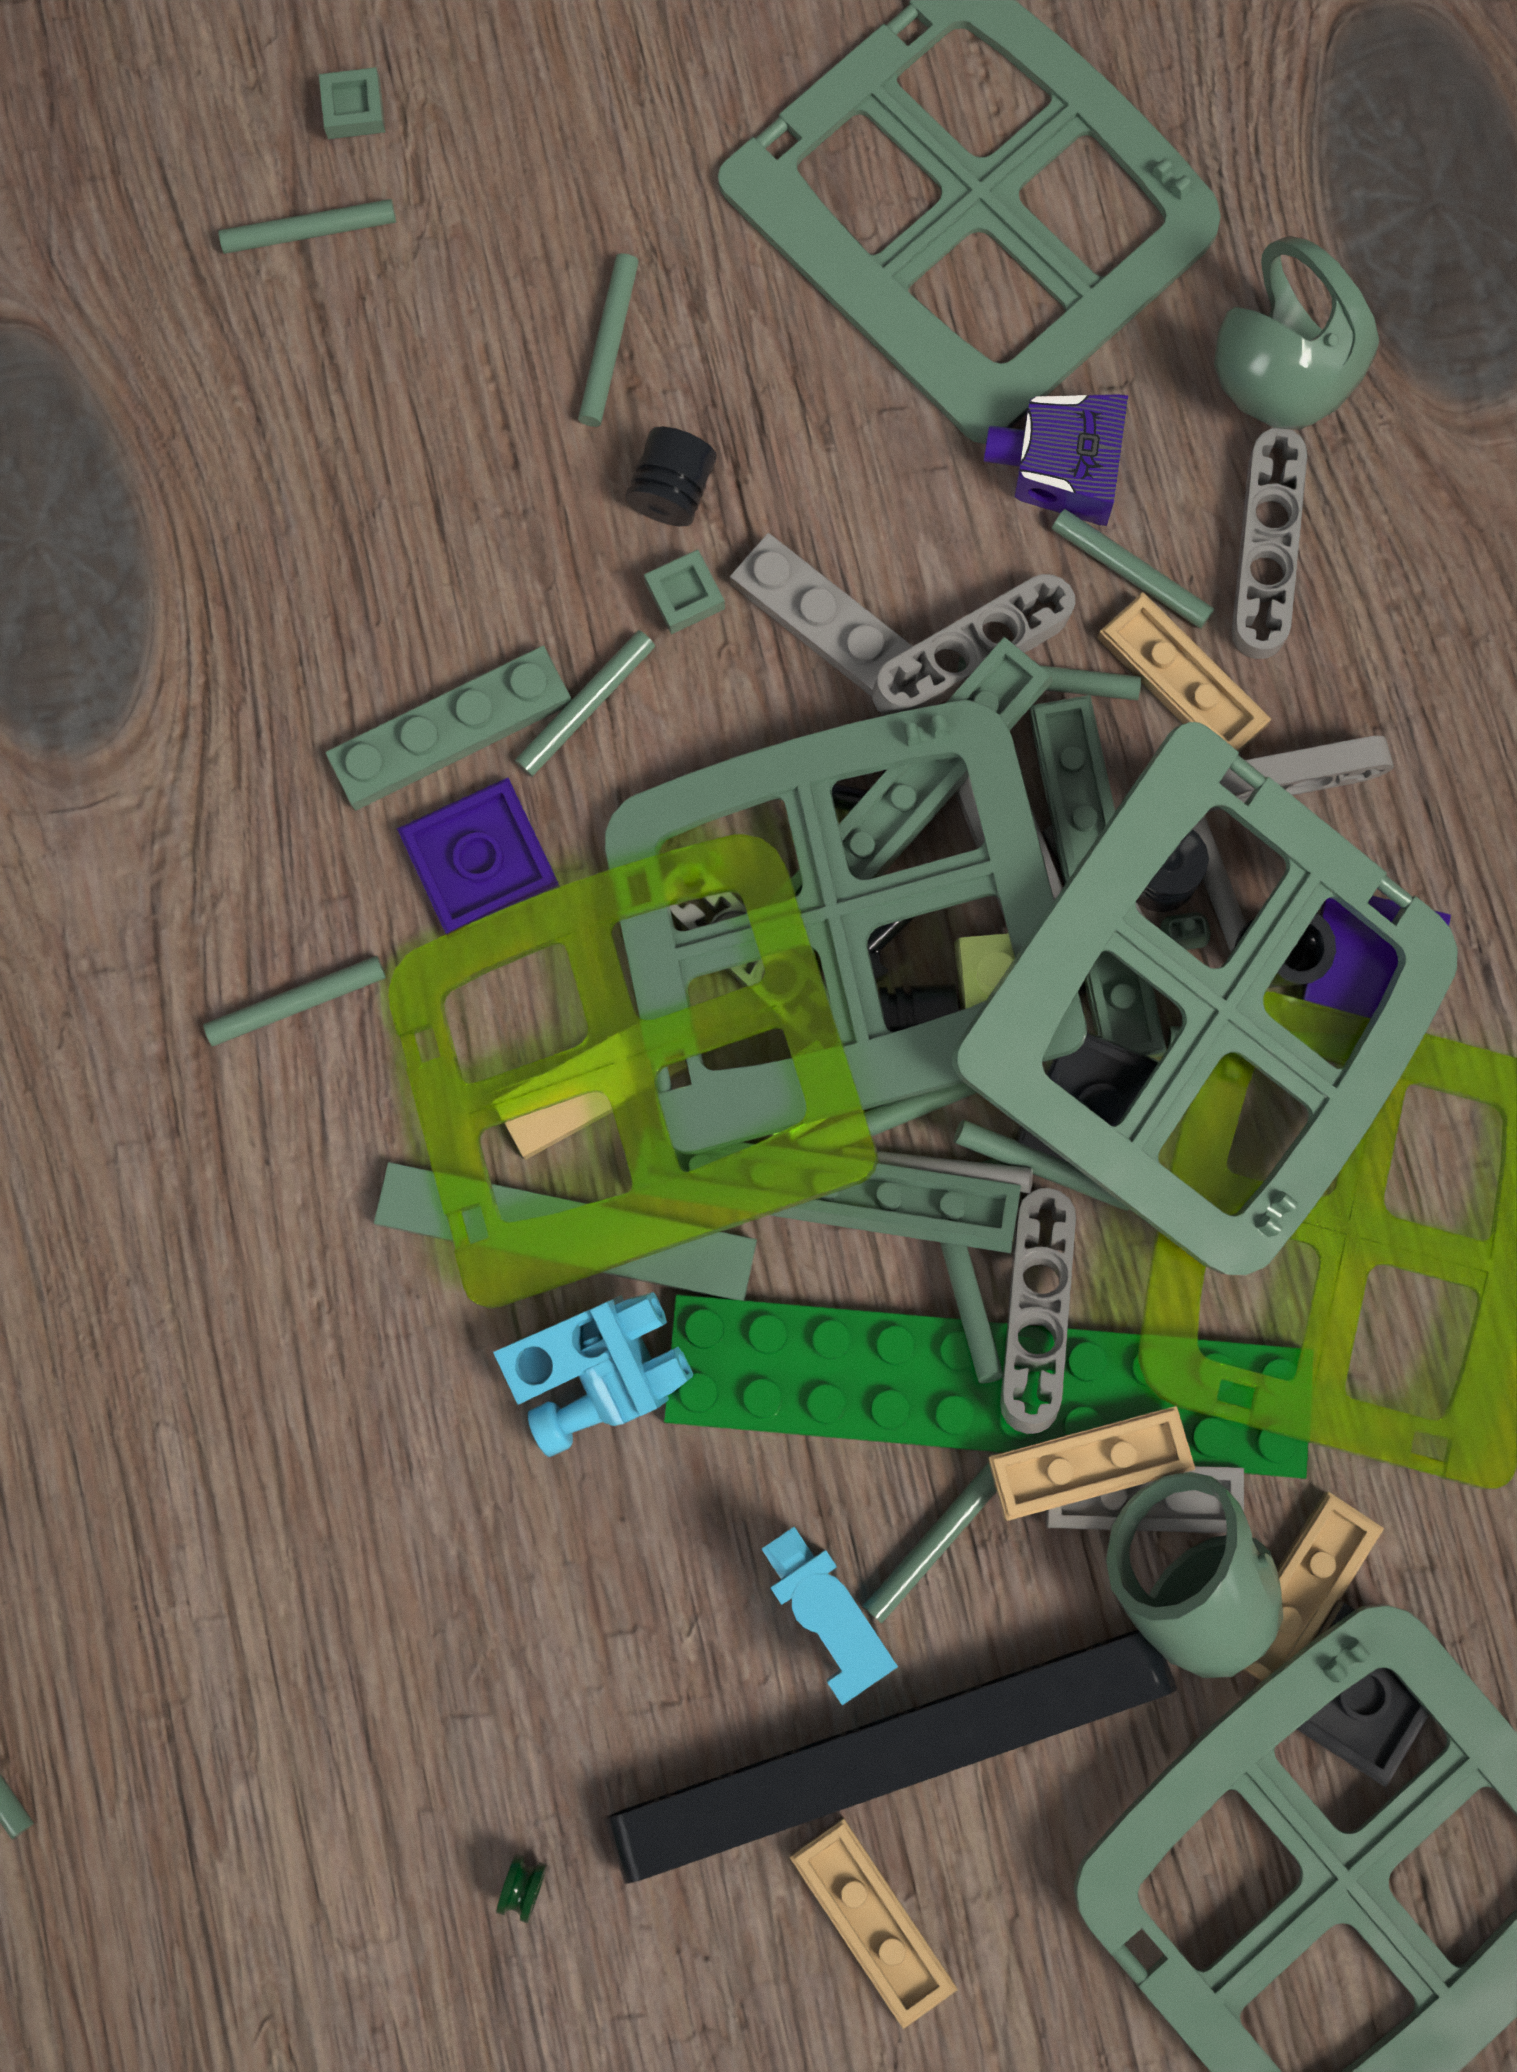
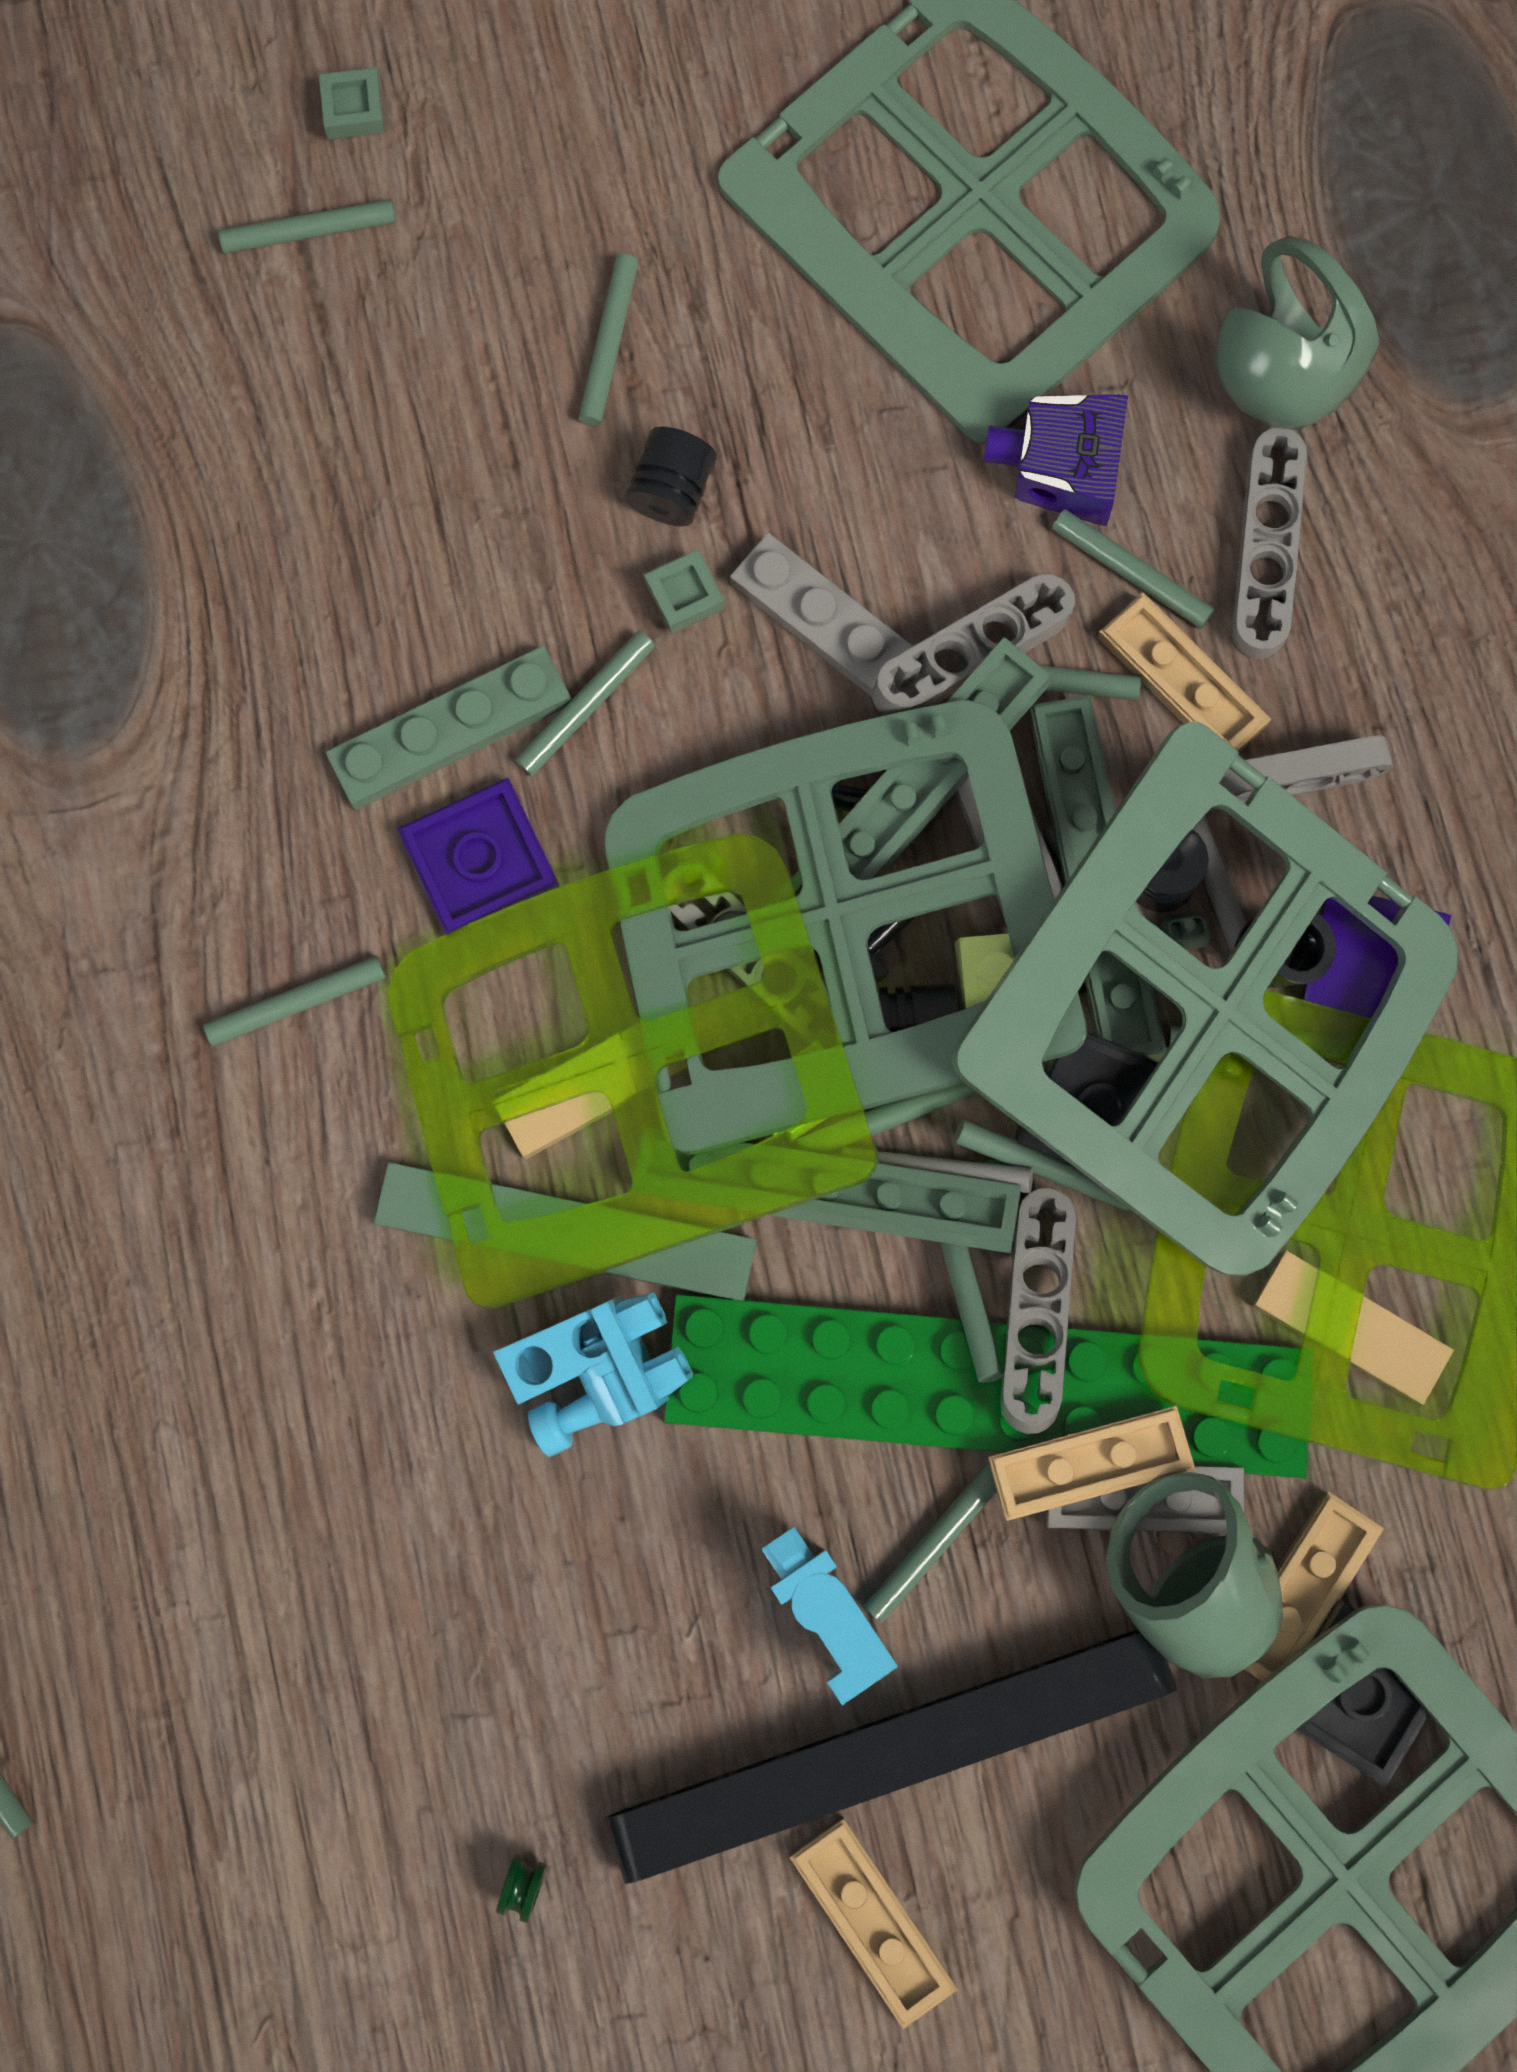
(1383, 1344): none -> tan tile

